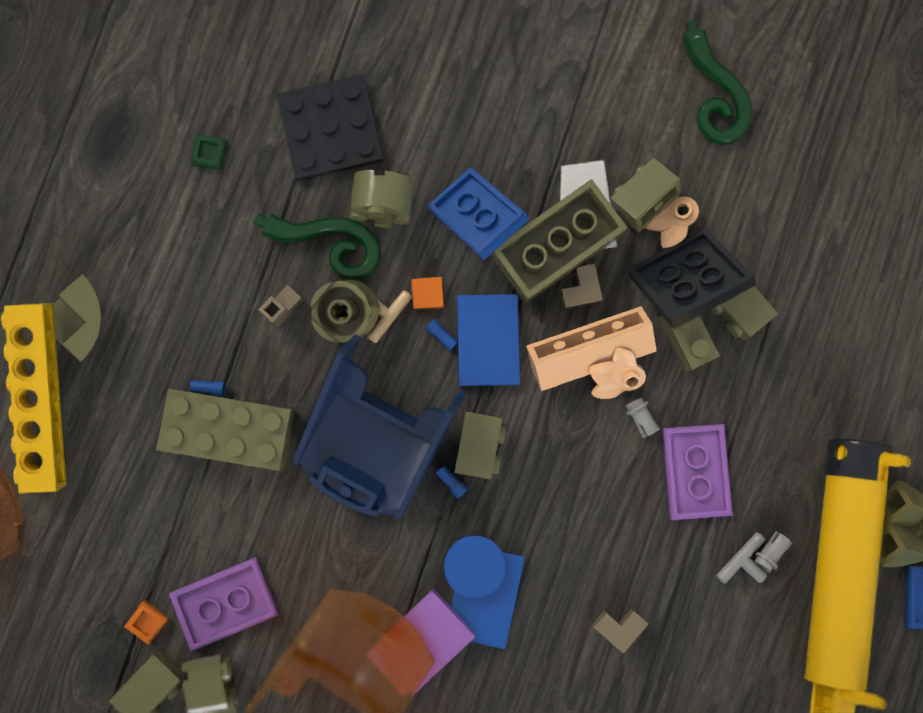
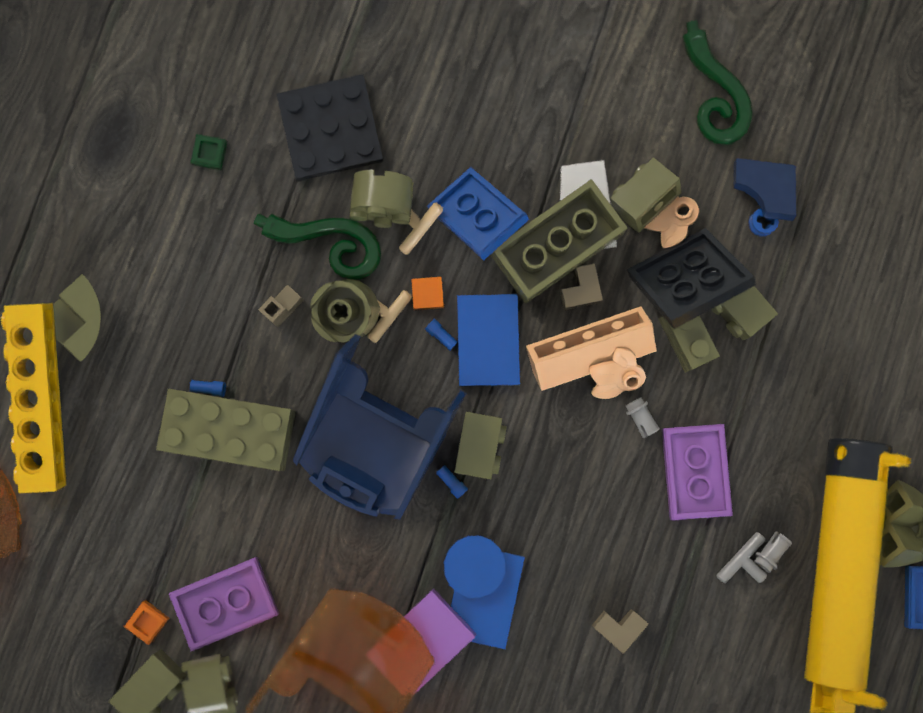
(420, 227): none -> tan piece
(756, 227): none -> blue bush
(770, 185): none -> dark blue tile

